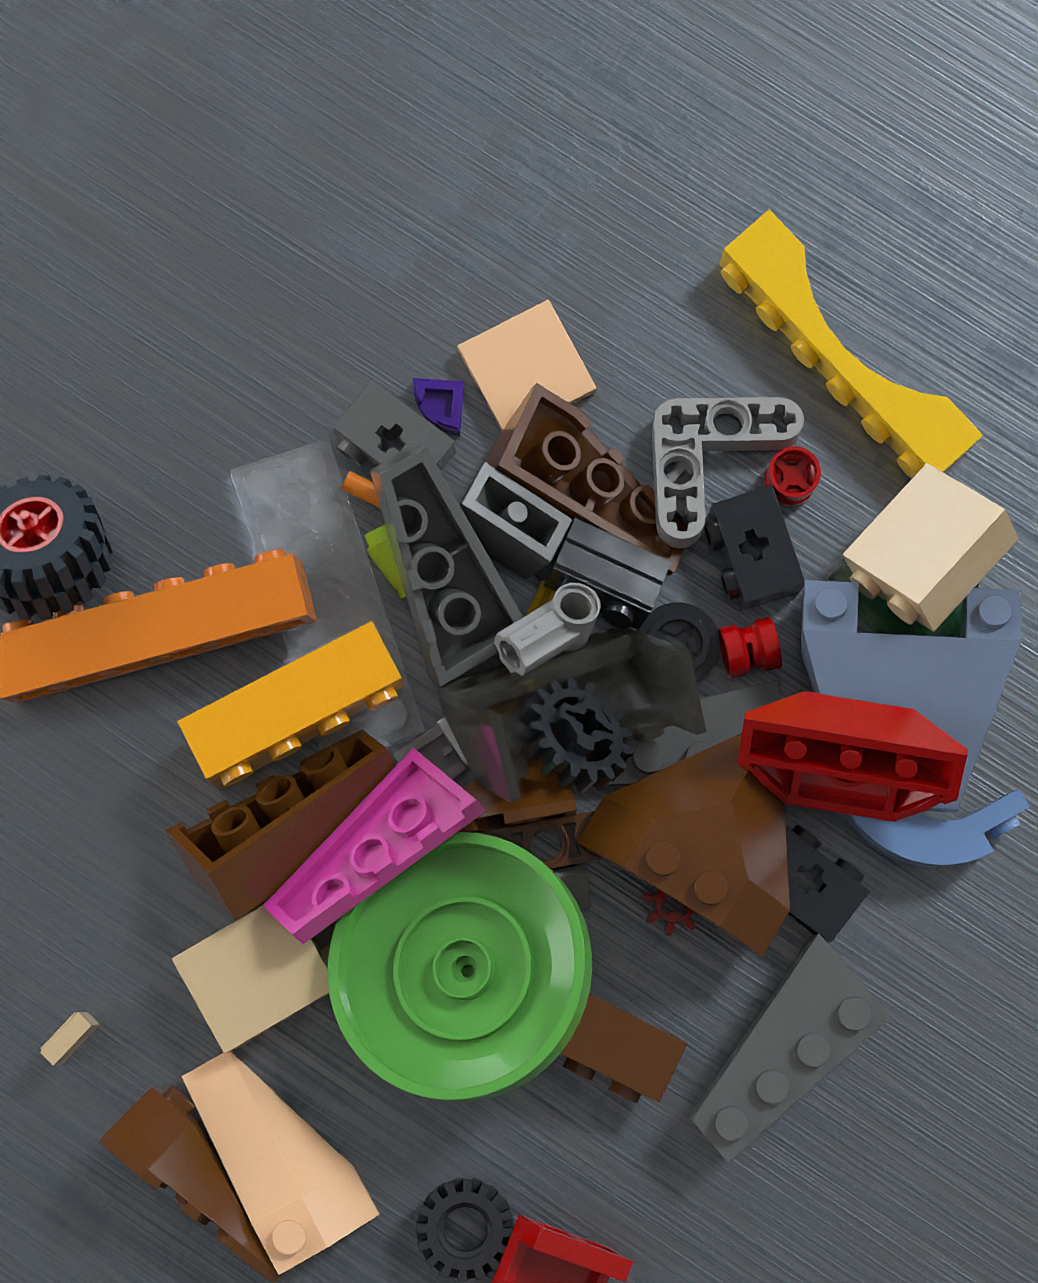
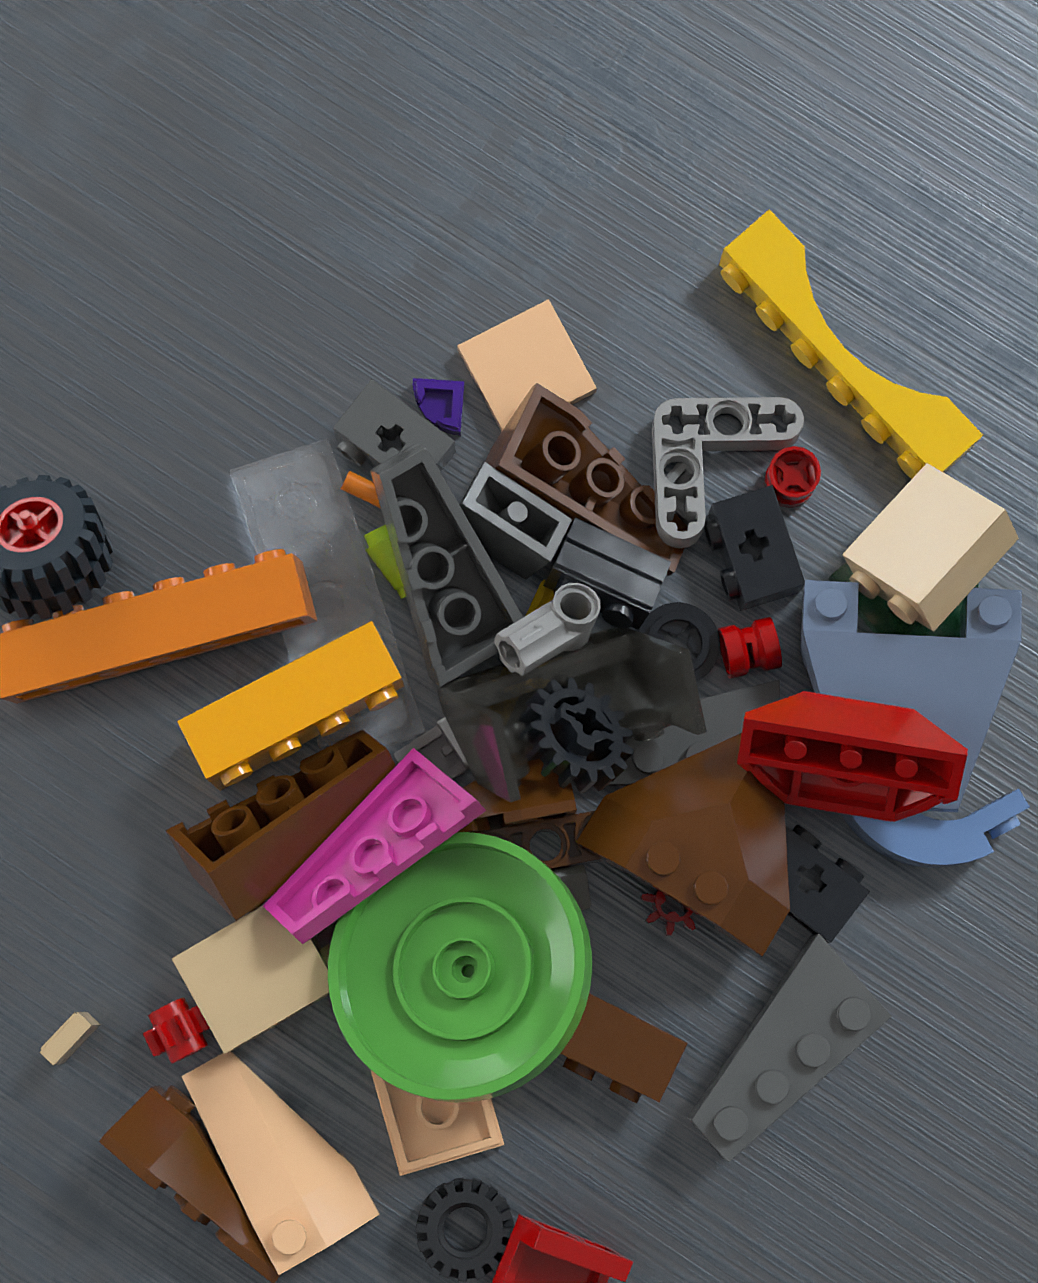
(176, 1030): none -> red gear
(435, 1131): none -> light nougat tile

